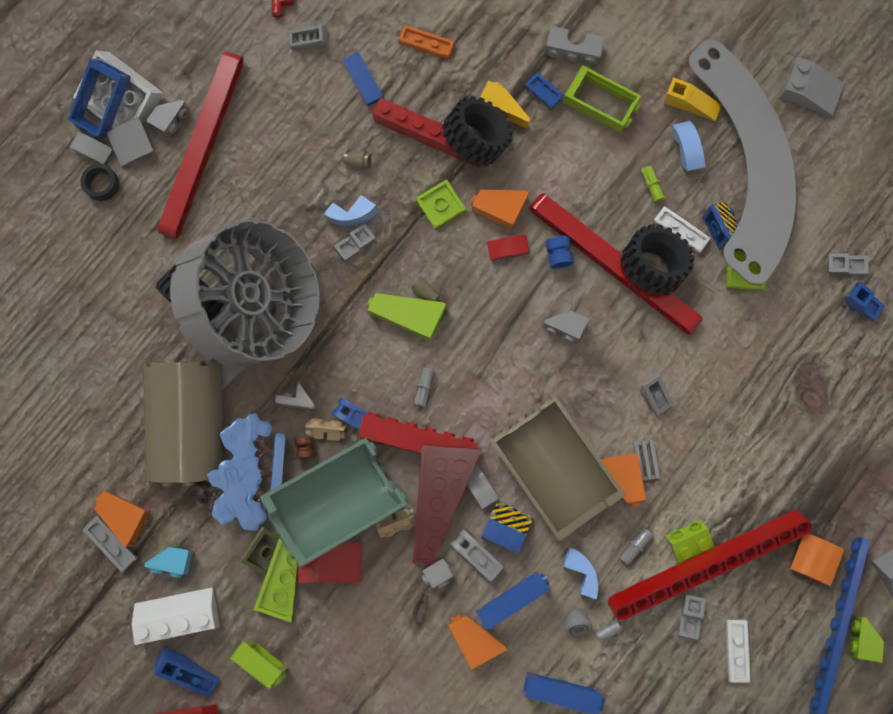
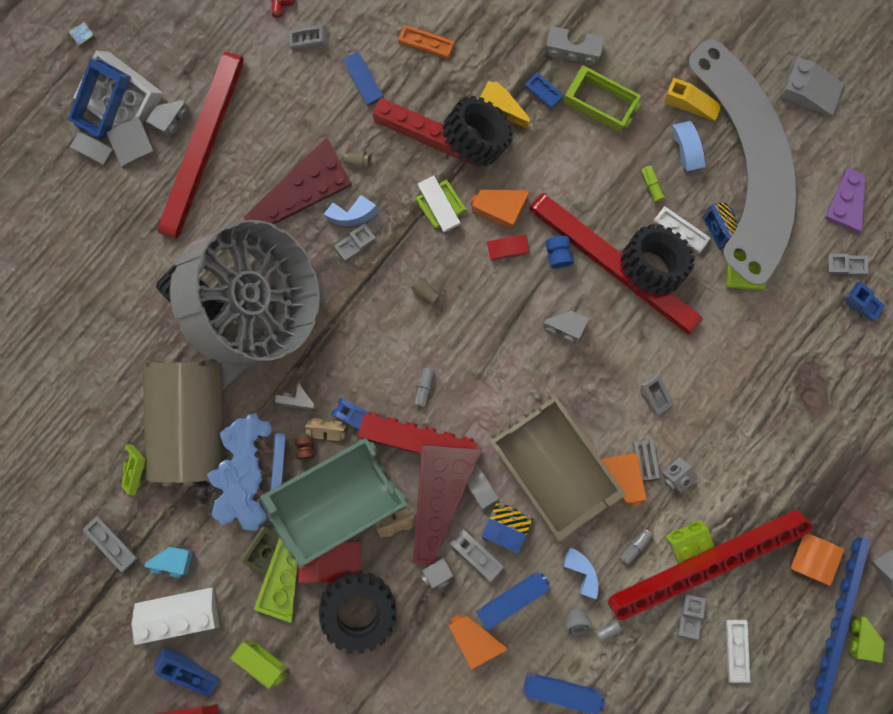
(82, 34): none -> tile
(93, 170): black tyre -> none
(121, 516): orange slope -> none
(132, 470): none -> lime wing
(310, 182): none -> dark red wing
(362, 637): none -> black tyre
(410, 314): lime slope -> none
(438, 204): none -> white tile
(679, 475): none -> light grey brick
(848, 201): none -> medium lavender wing

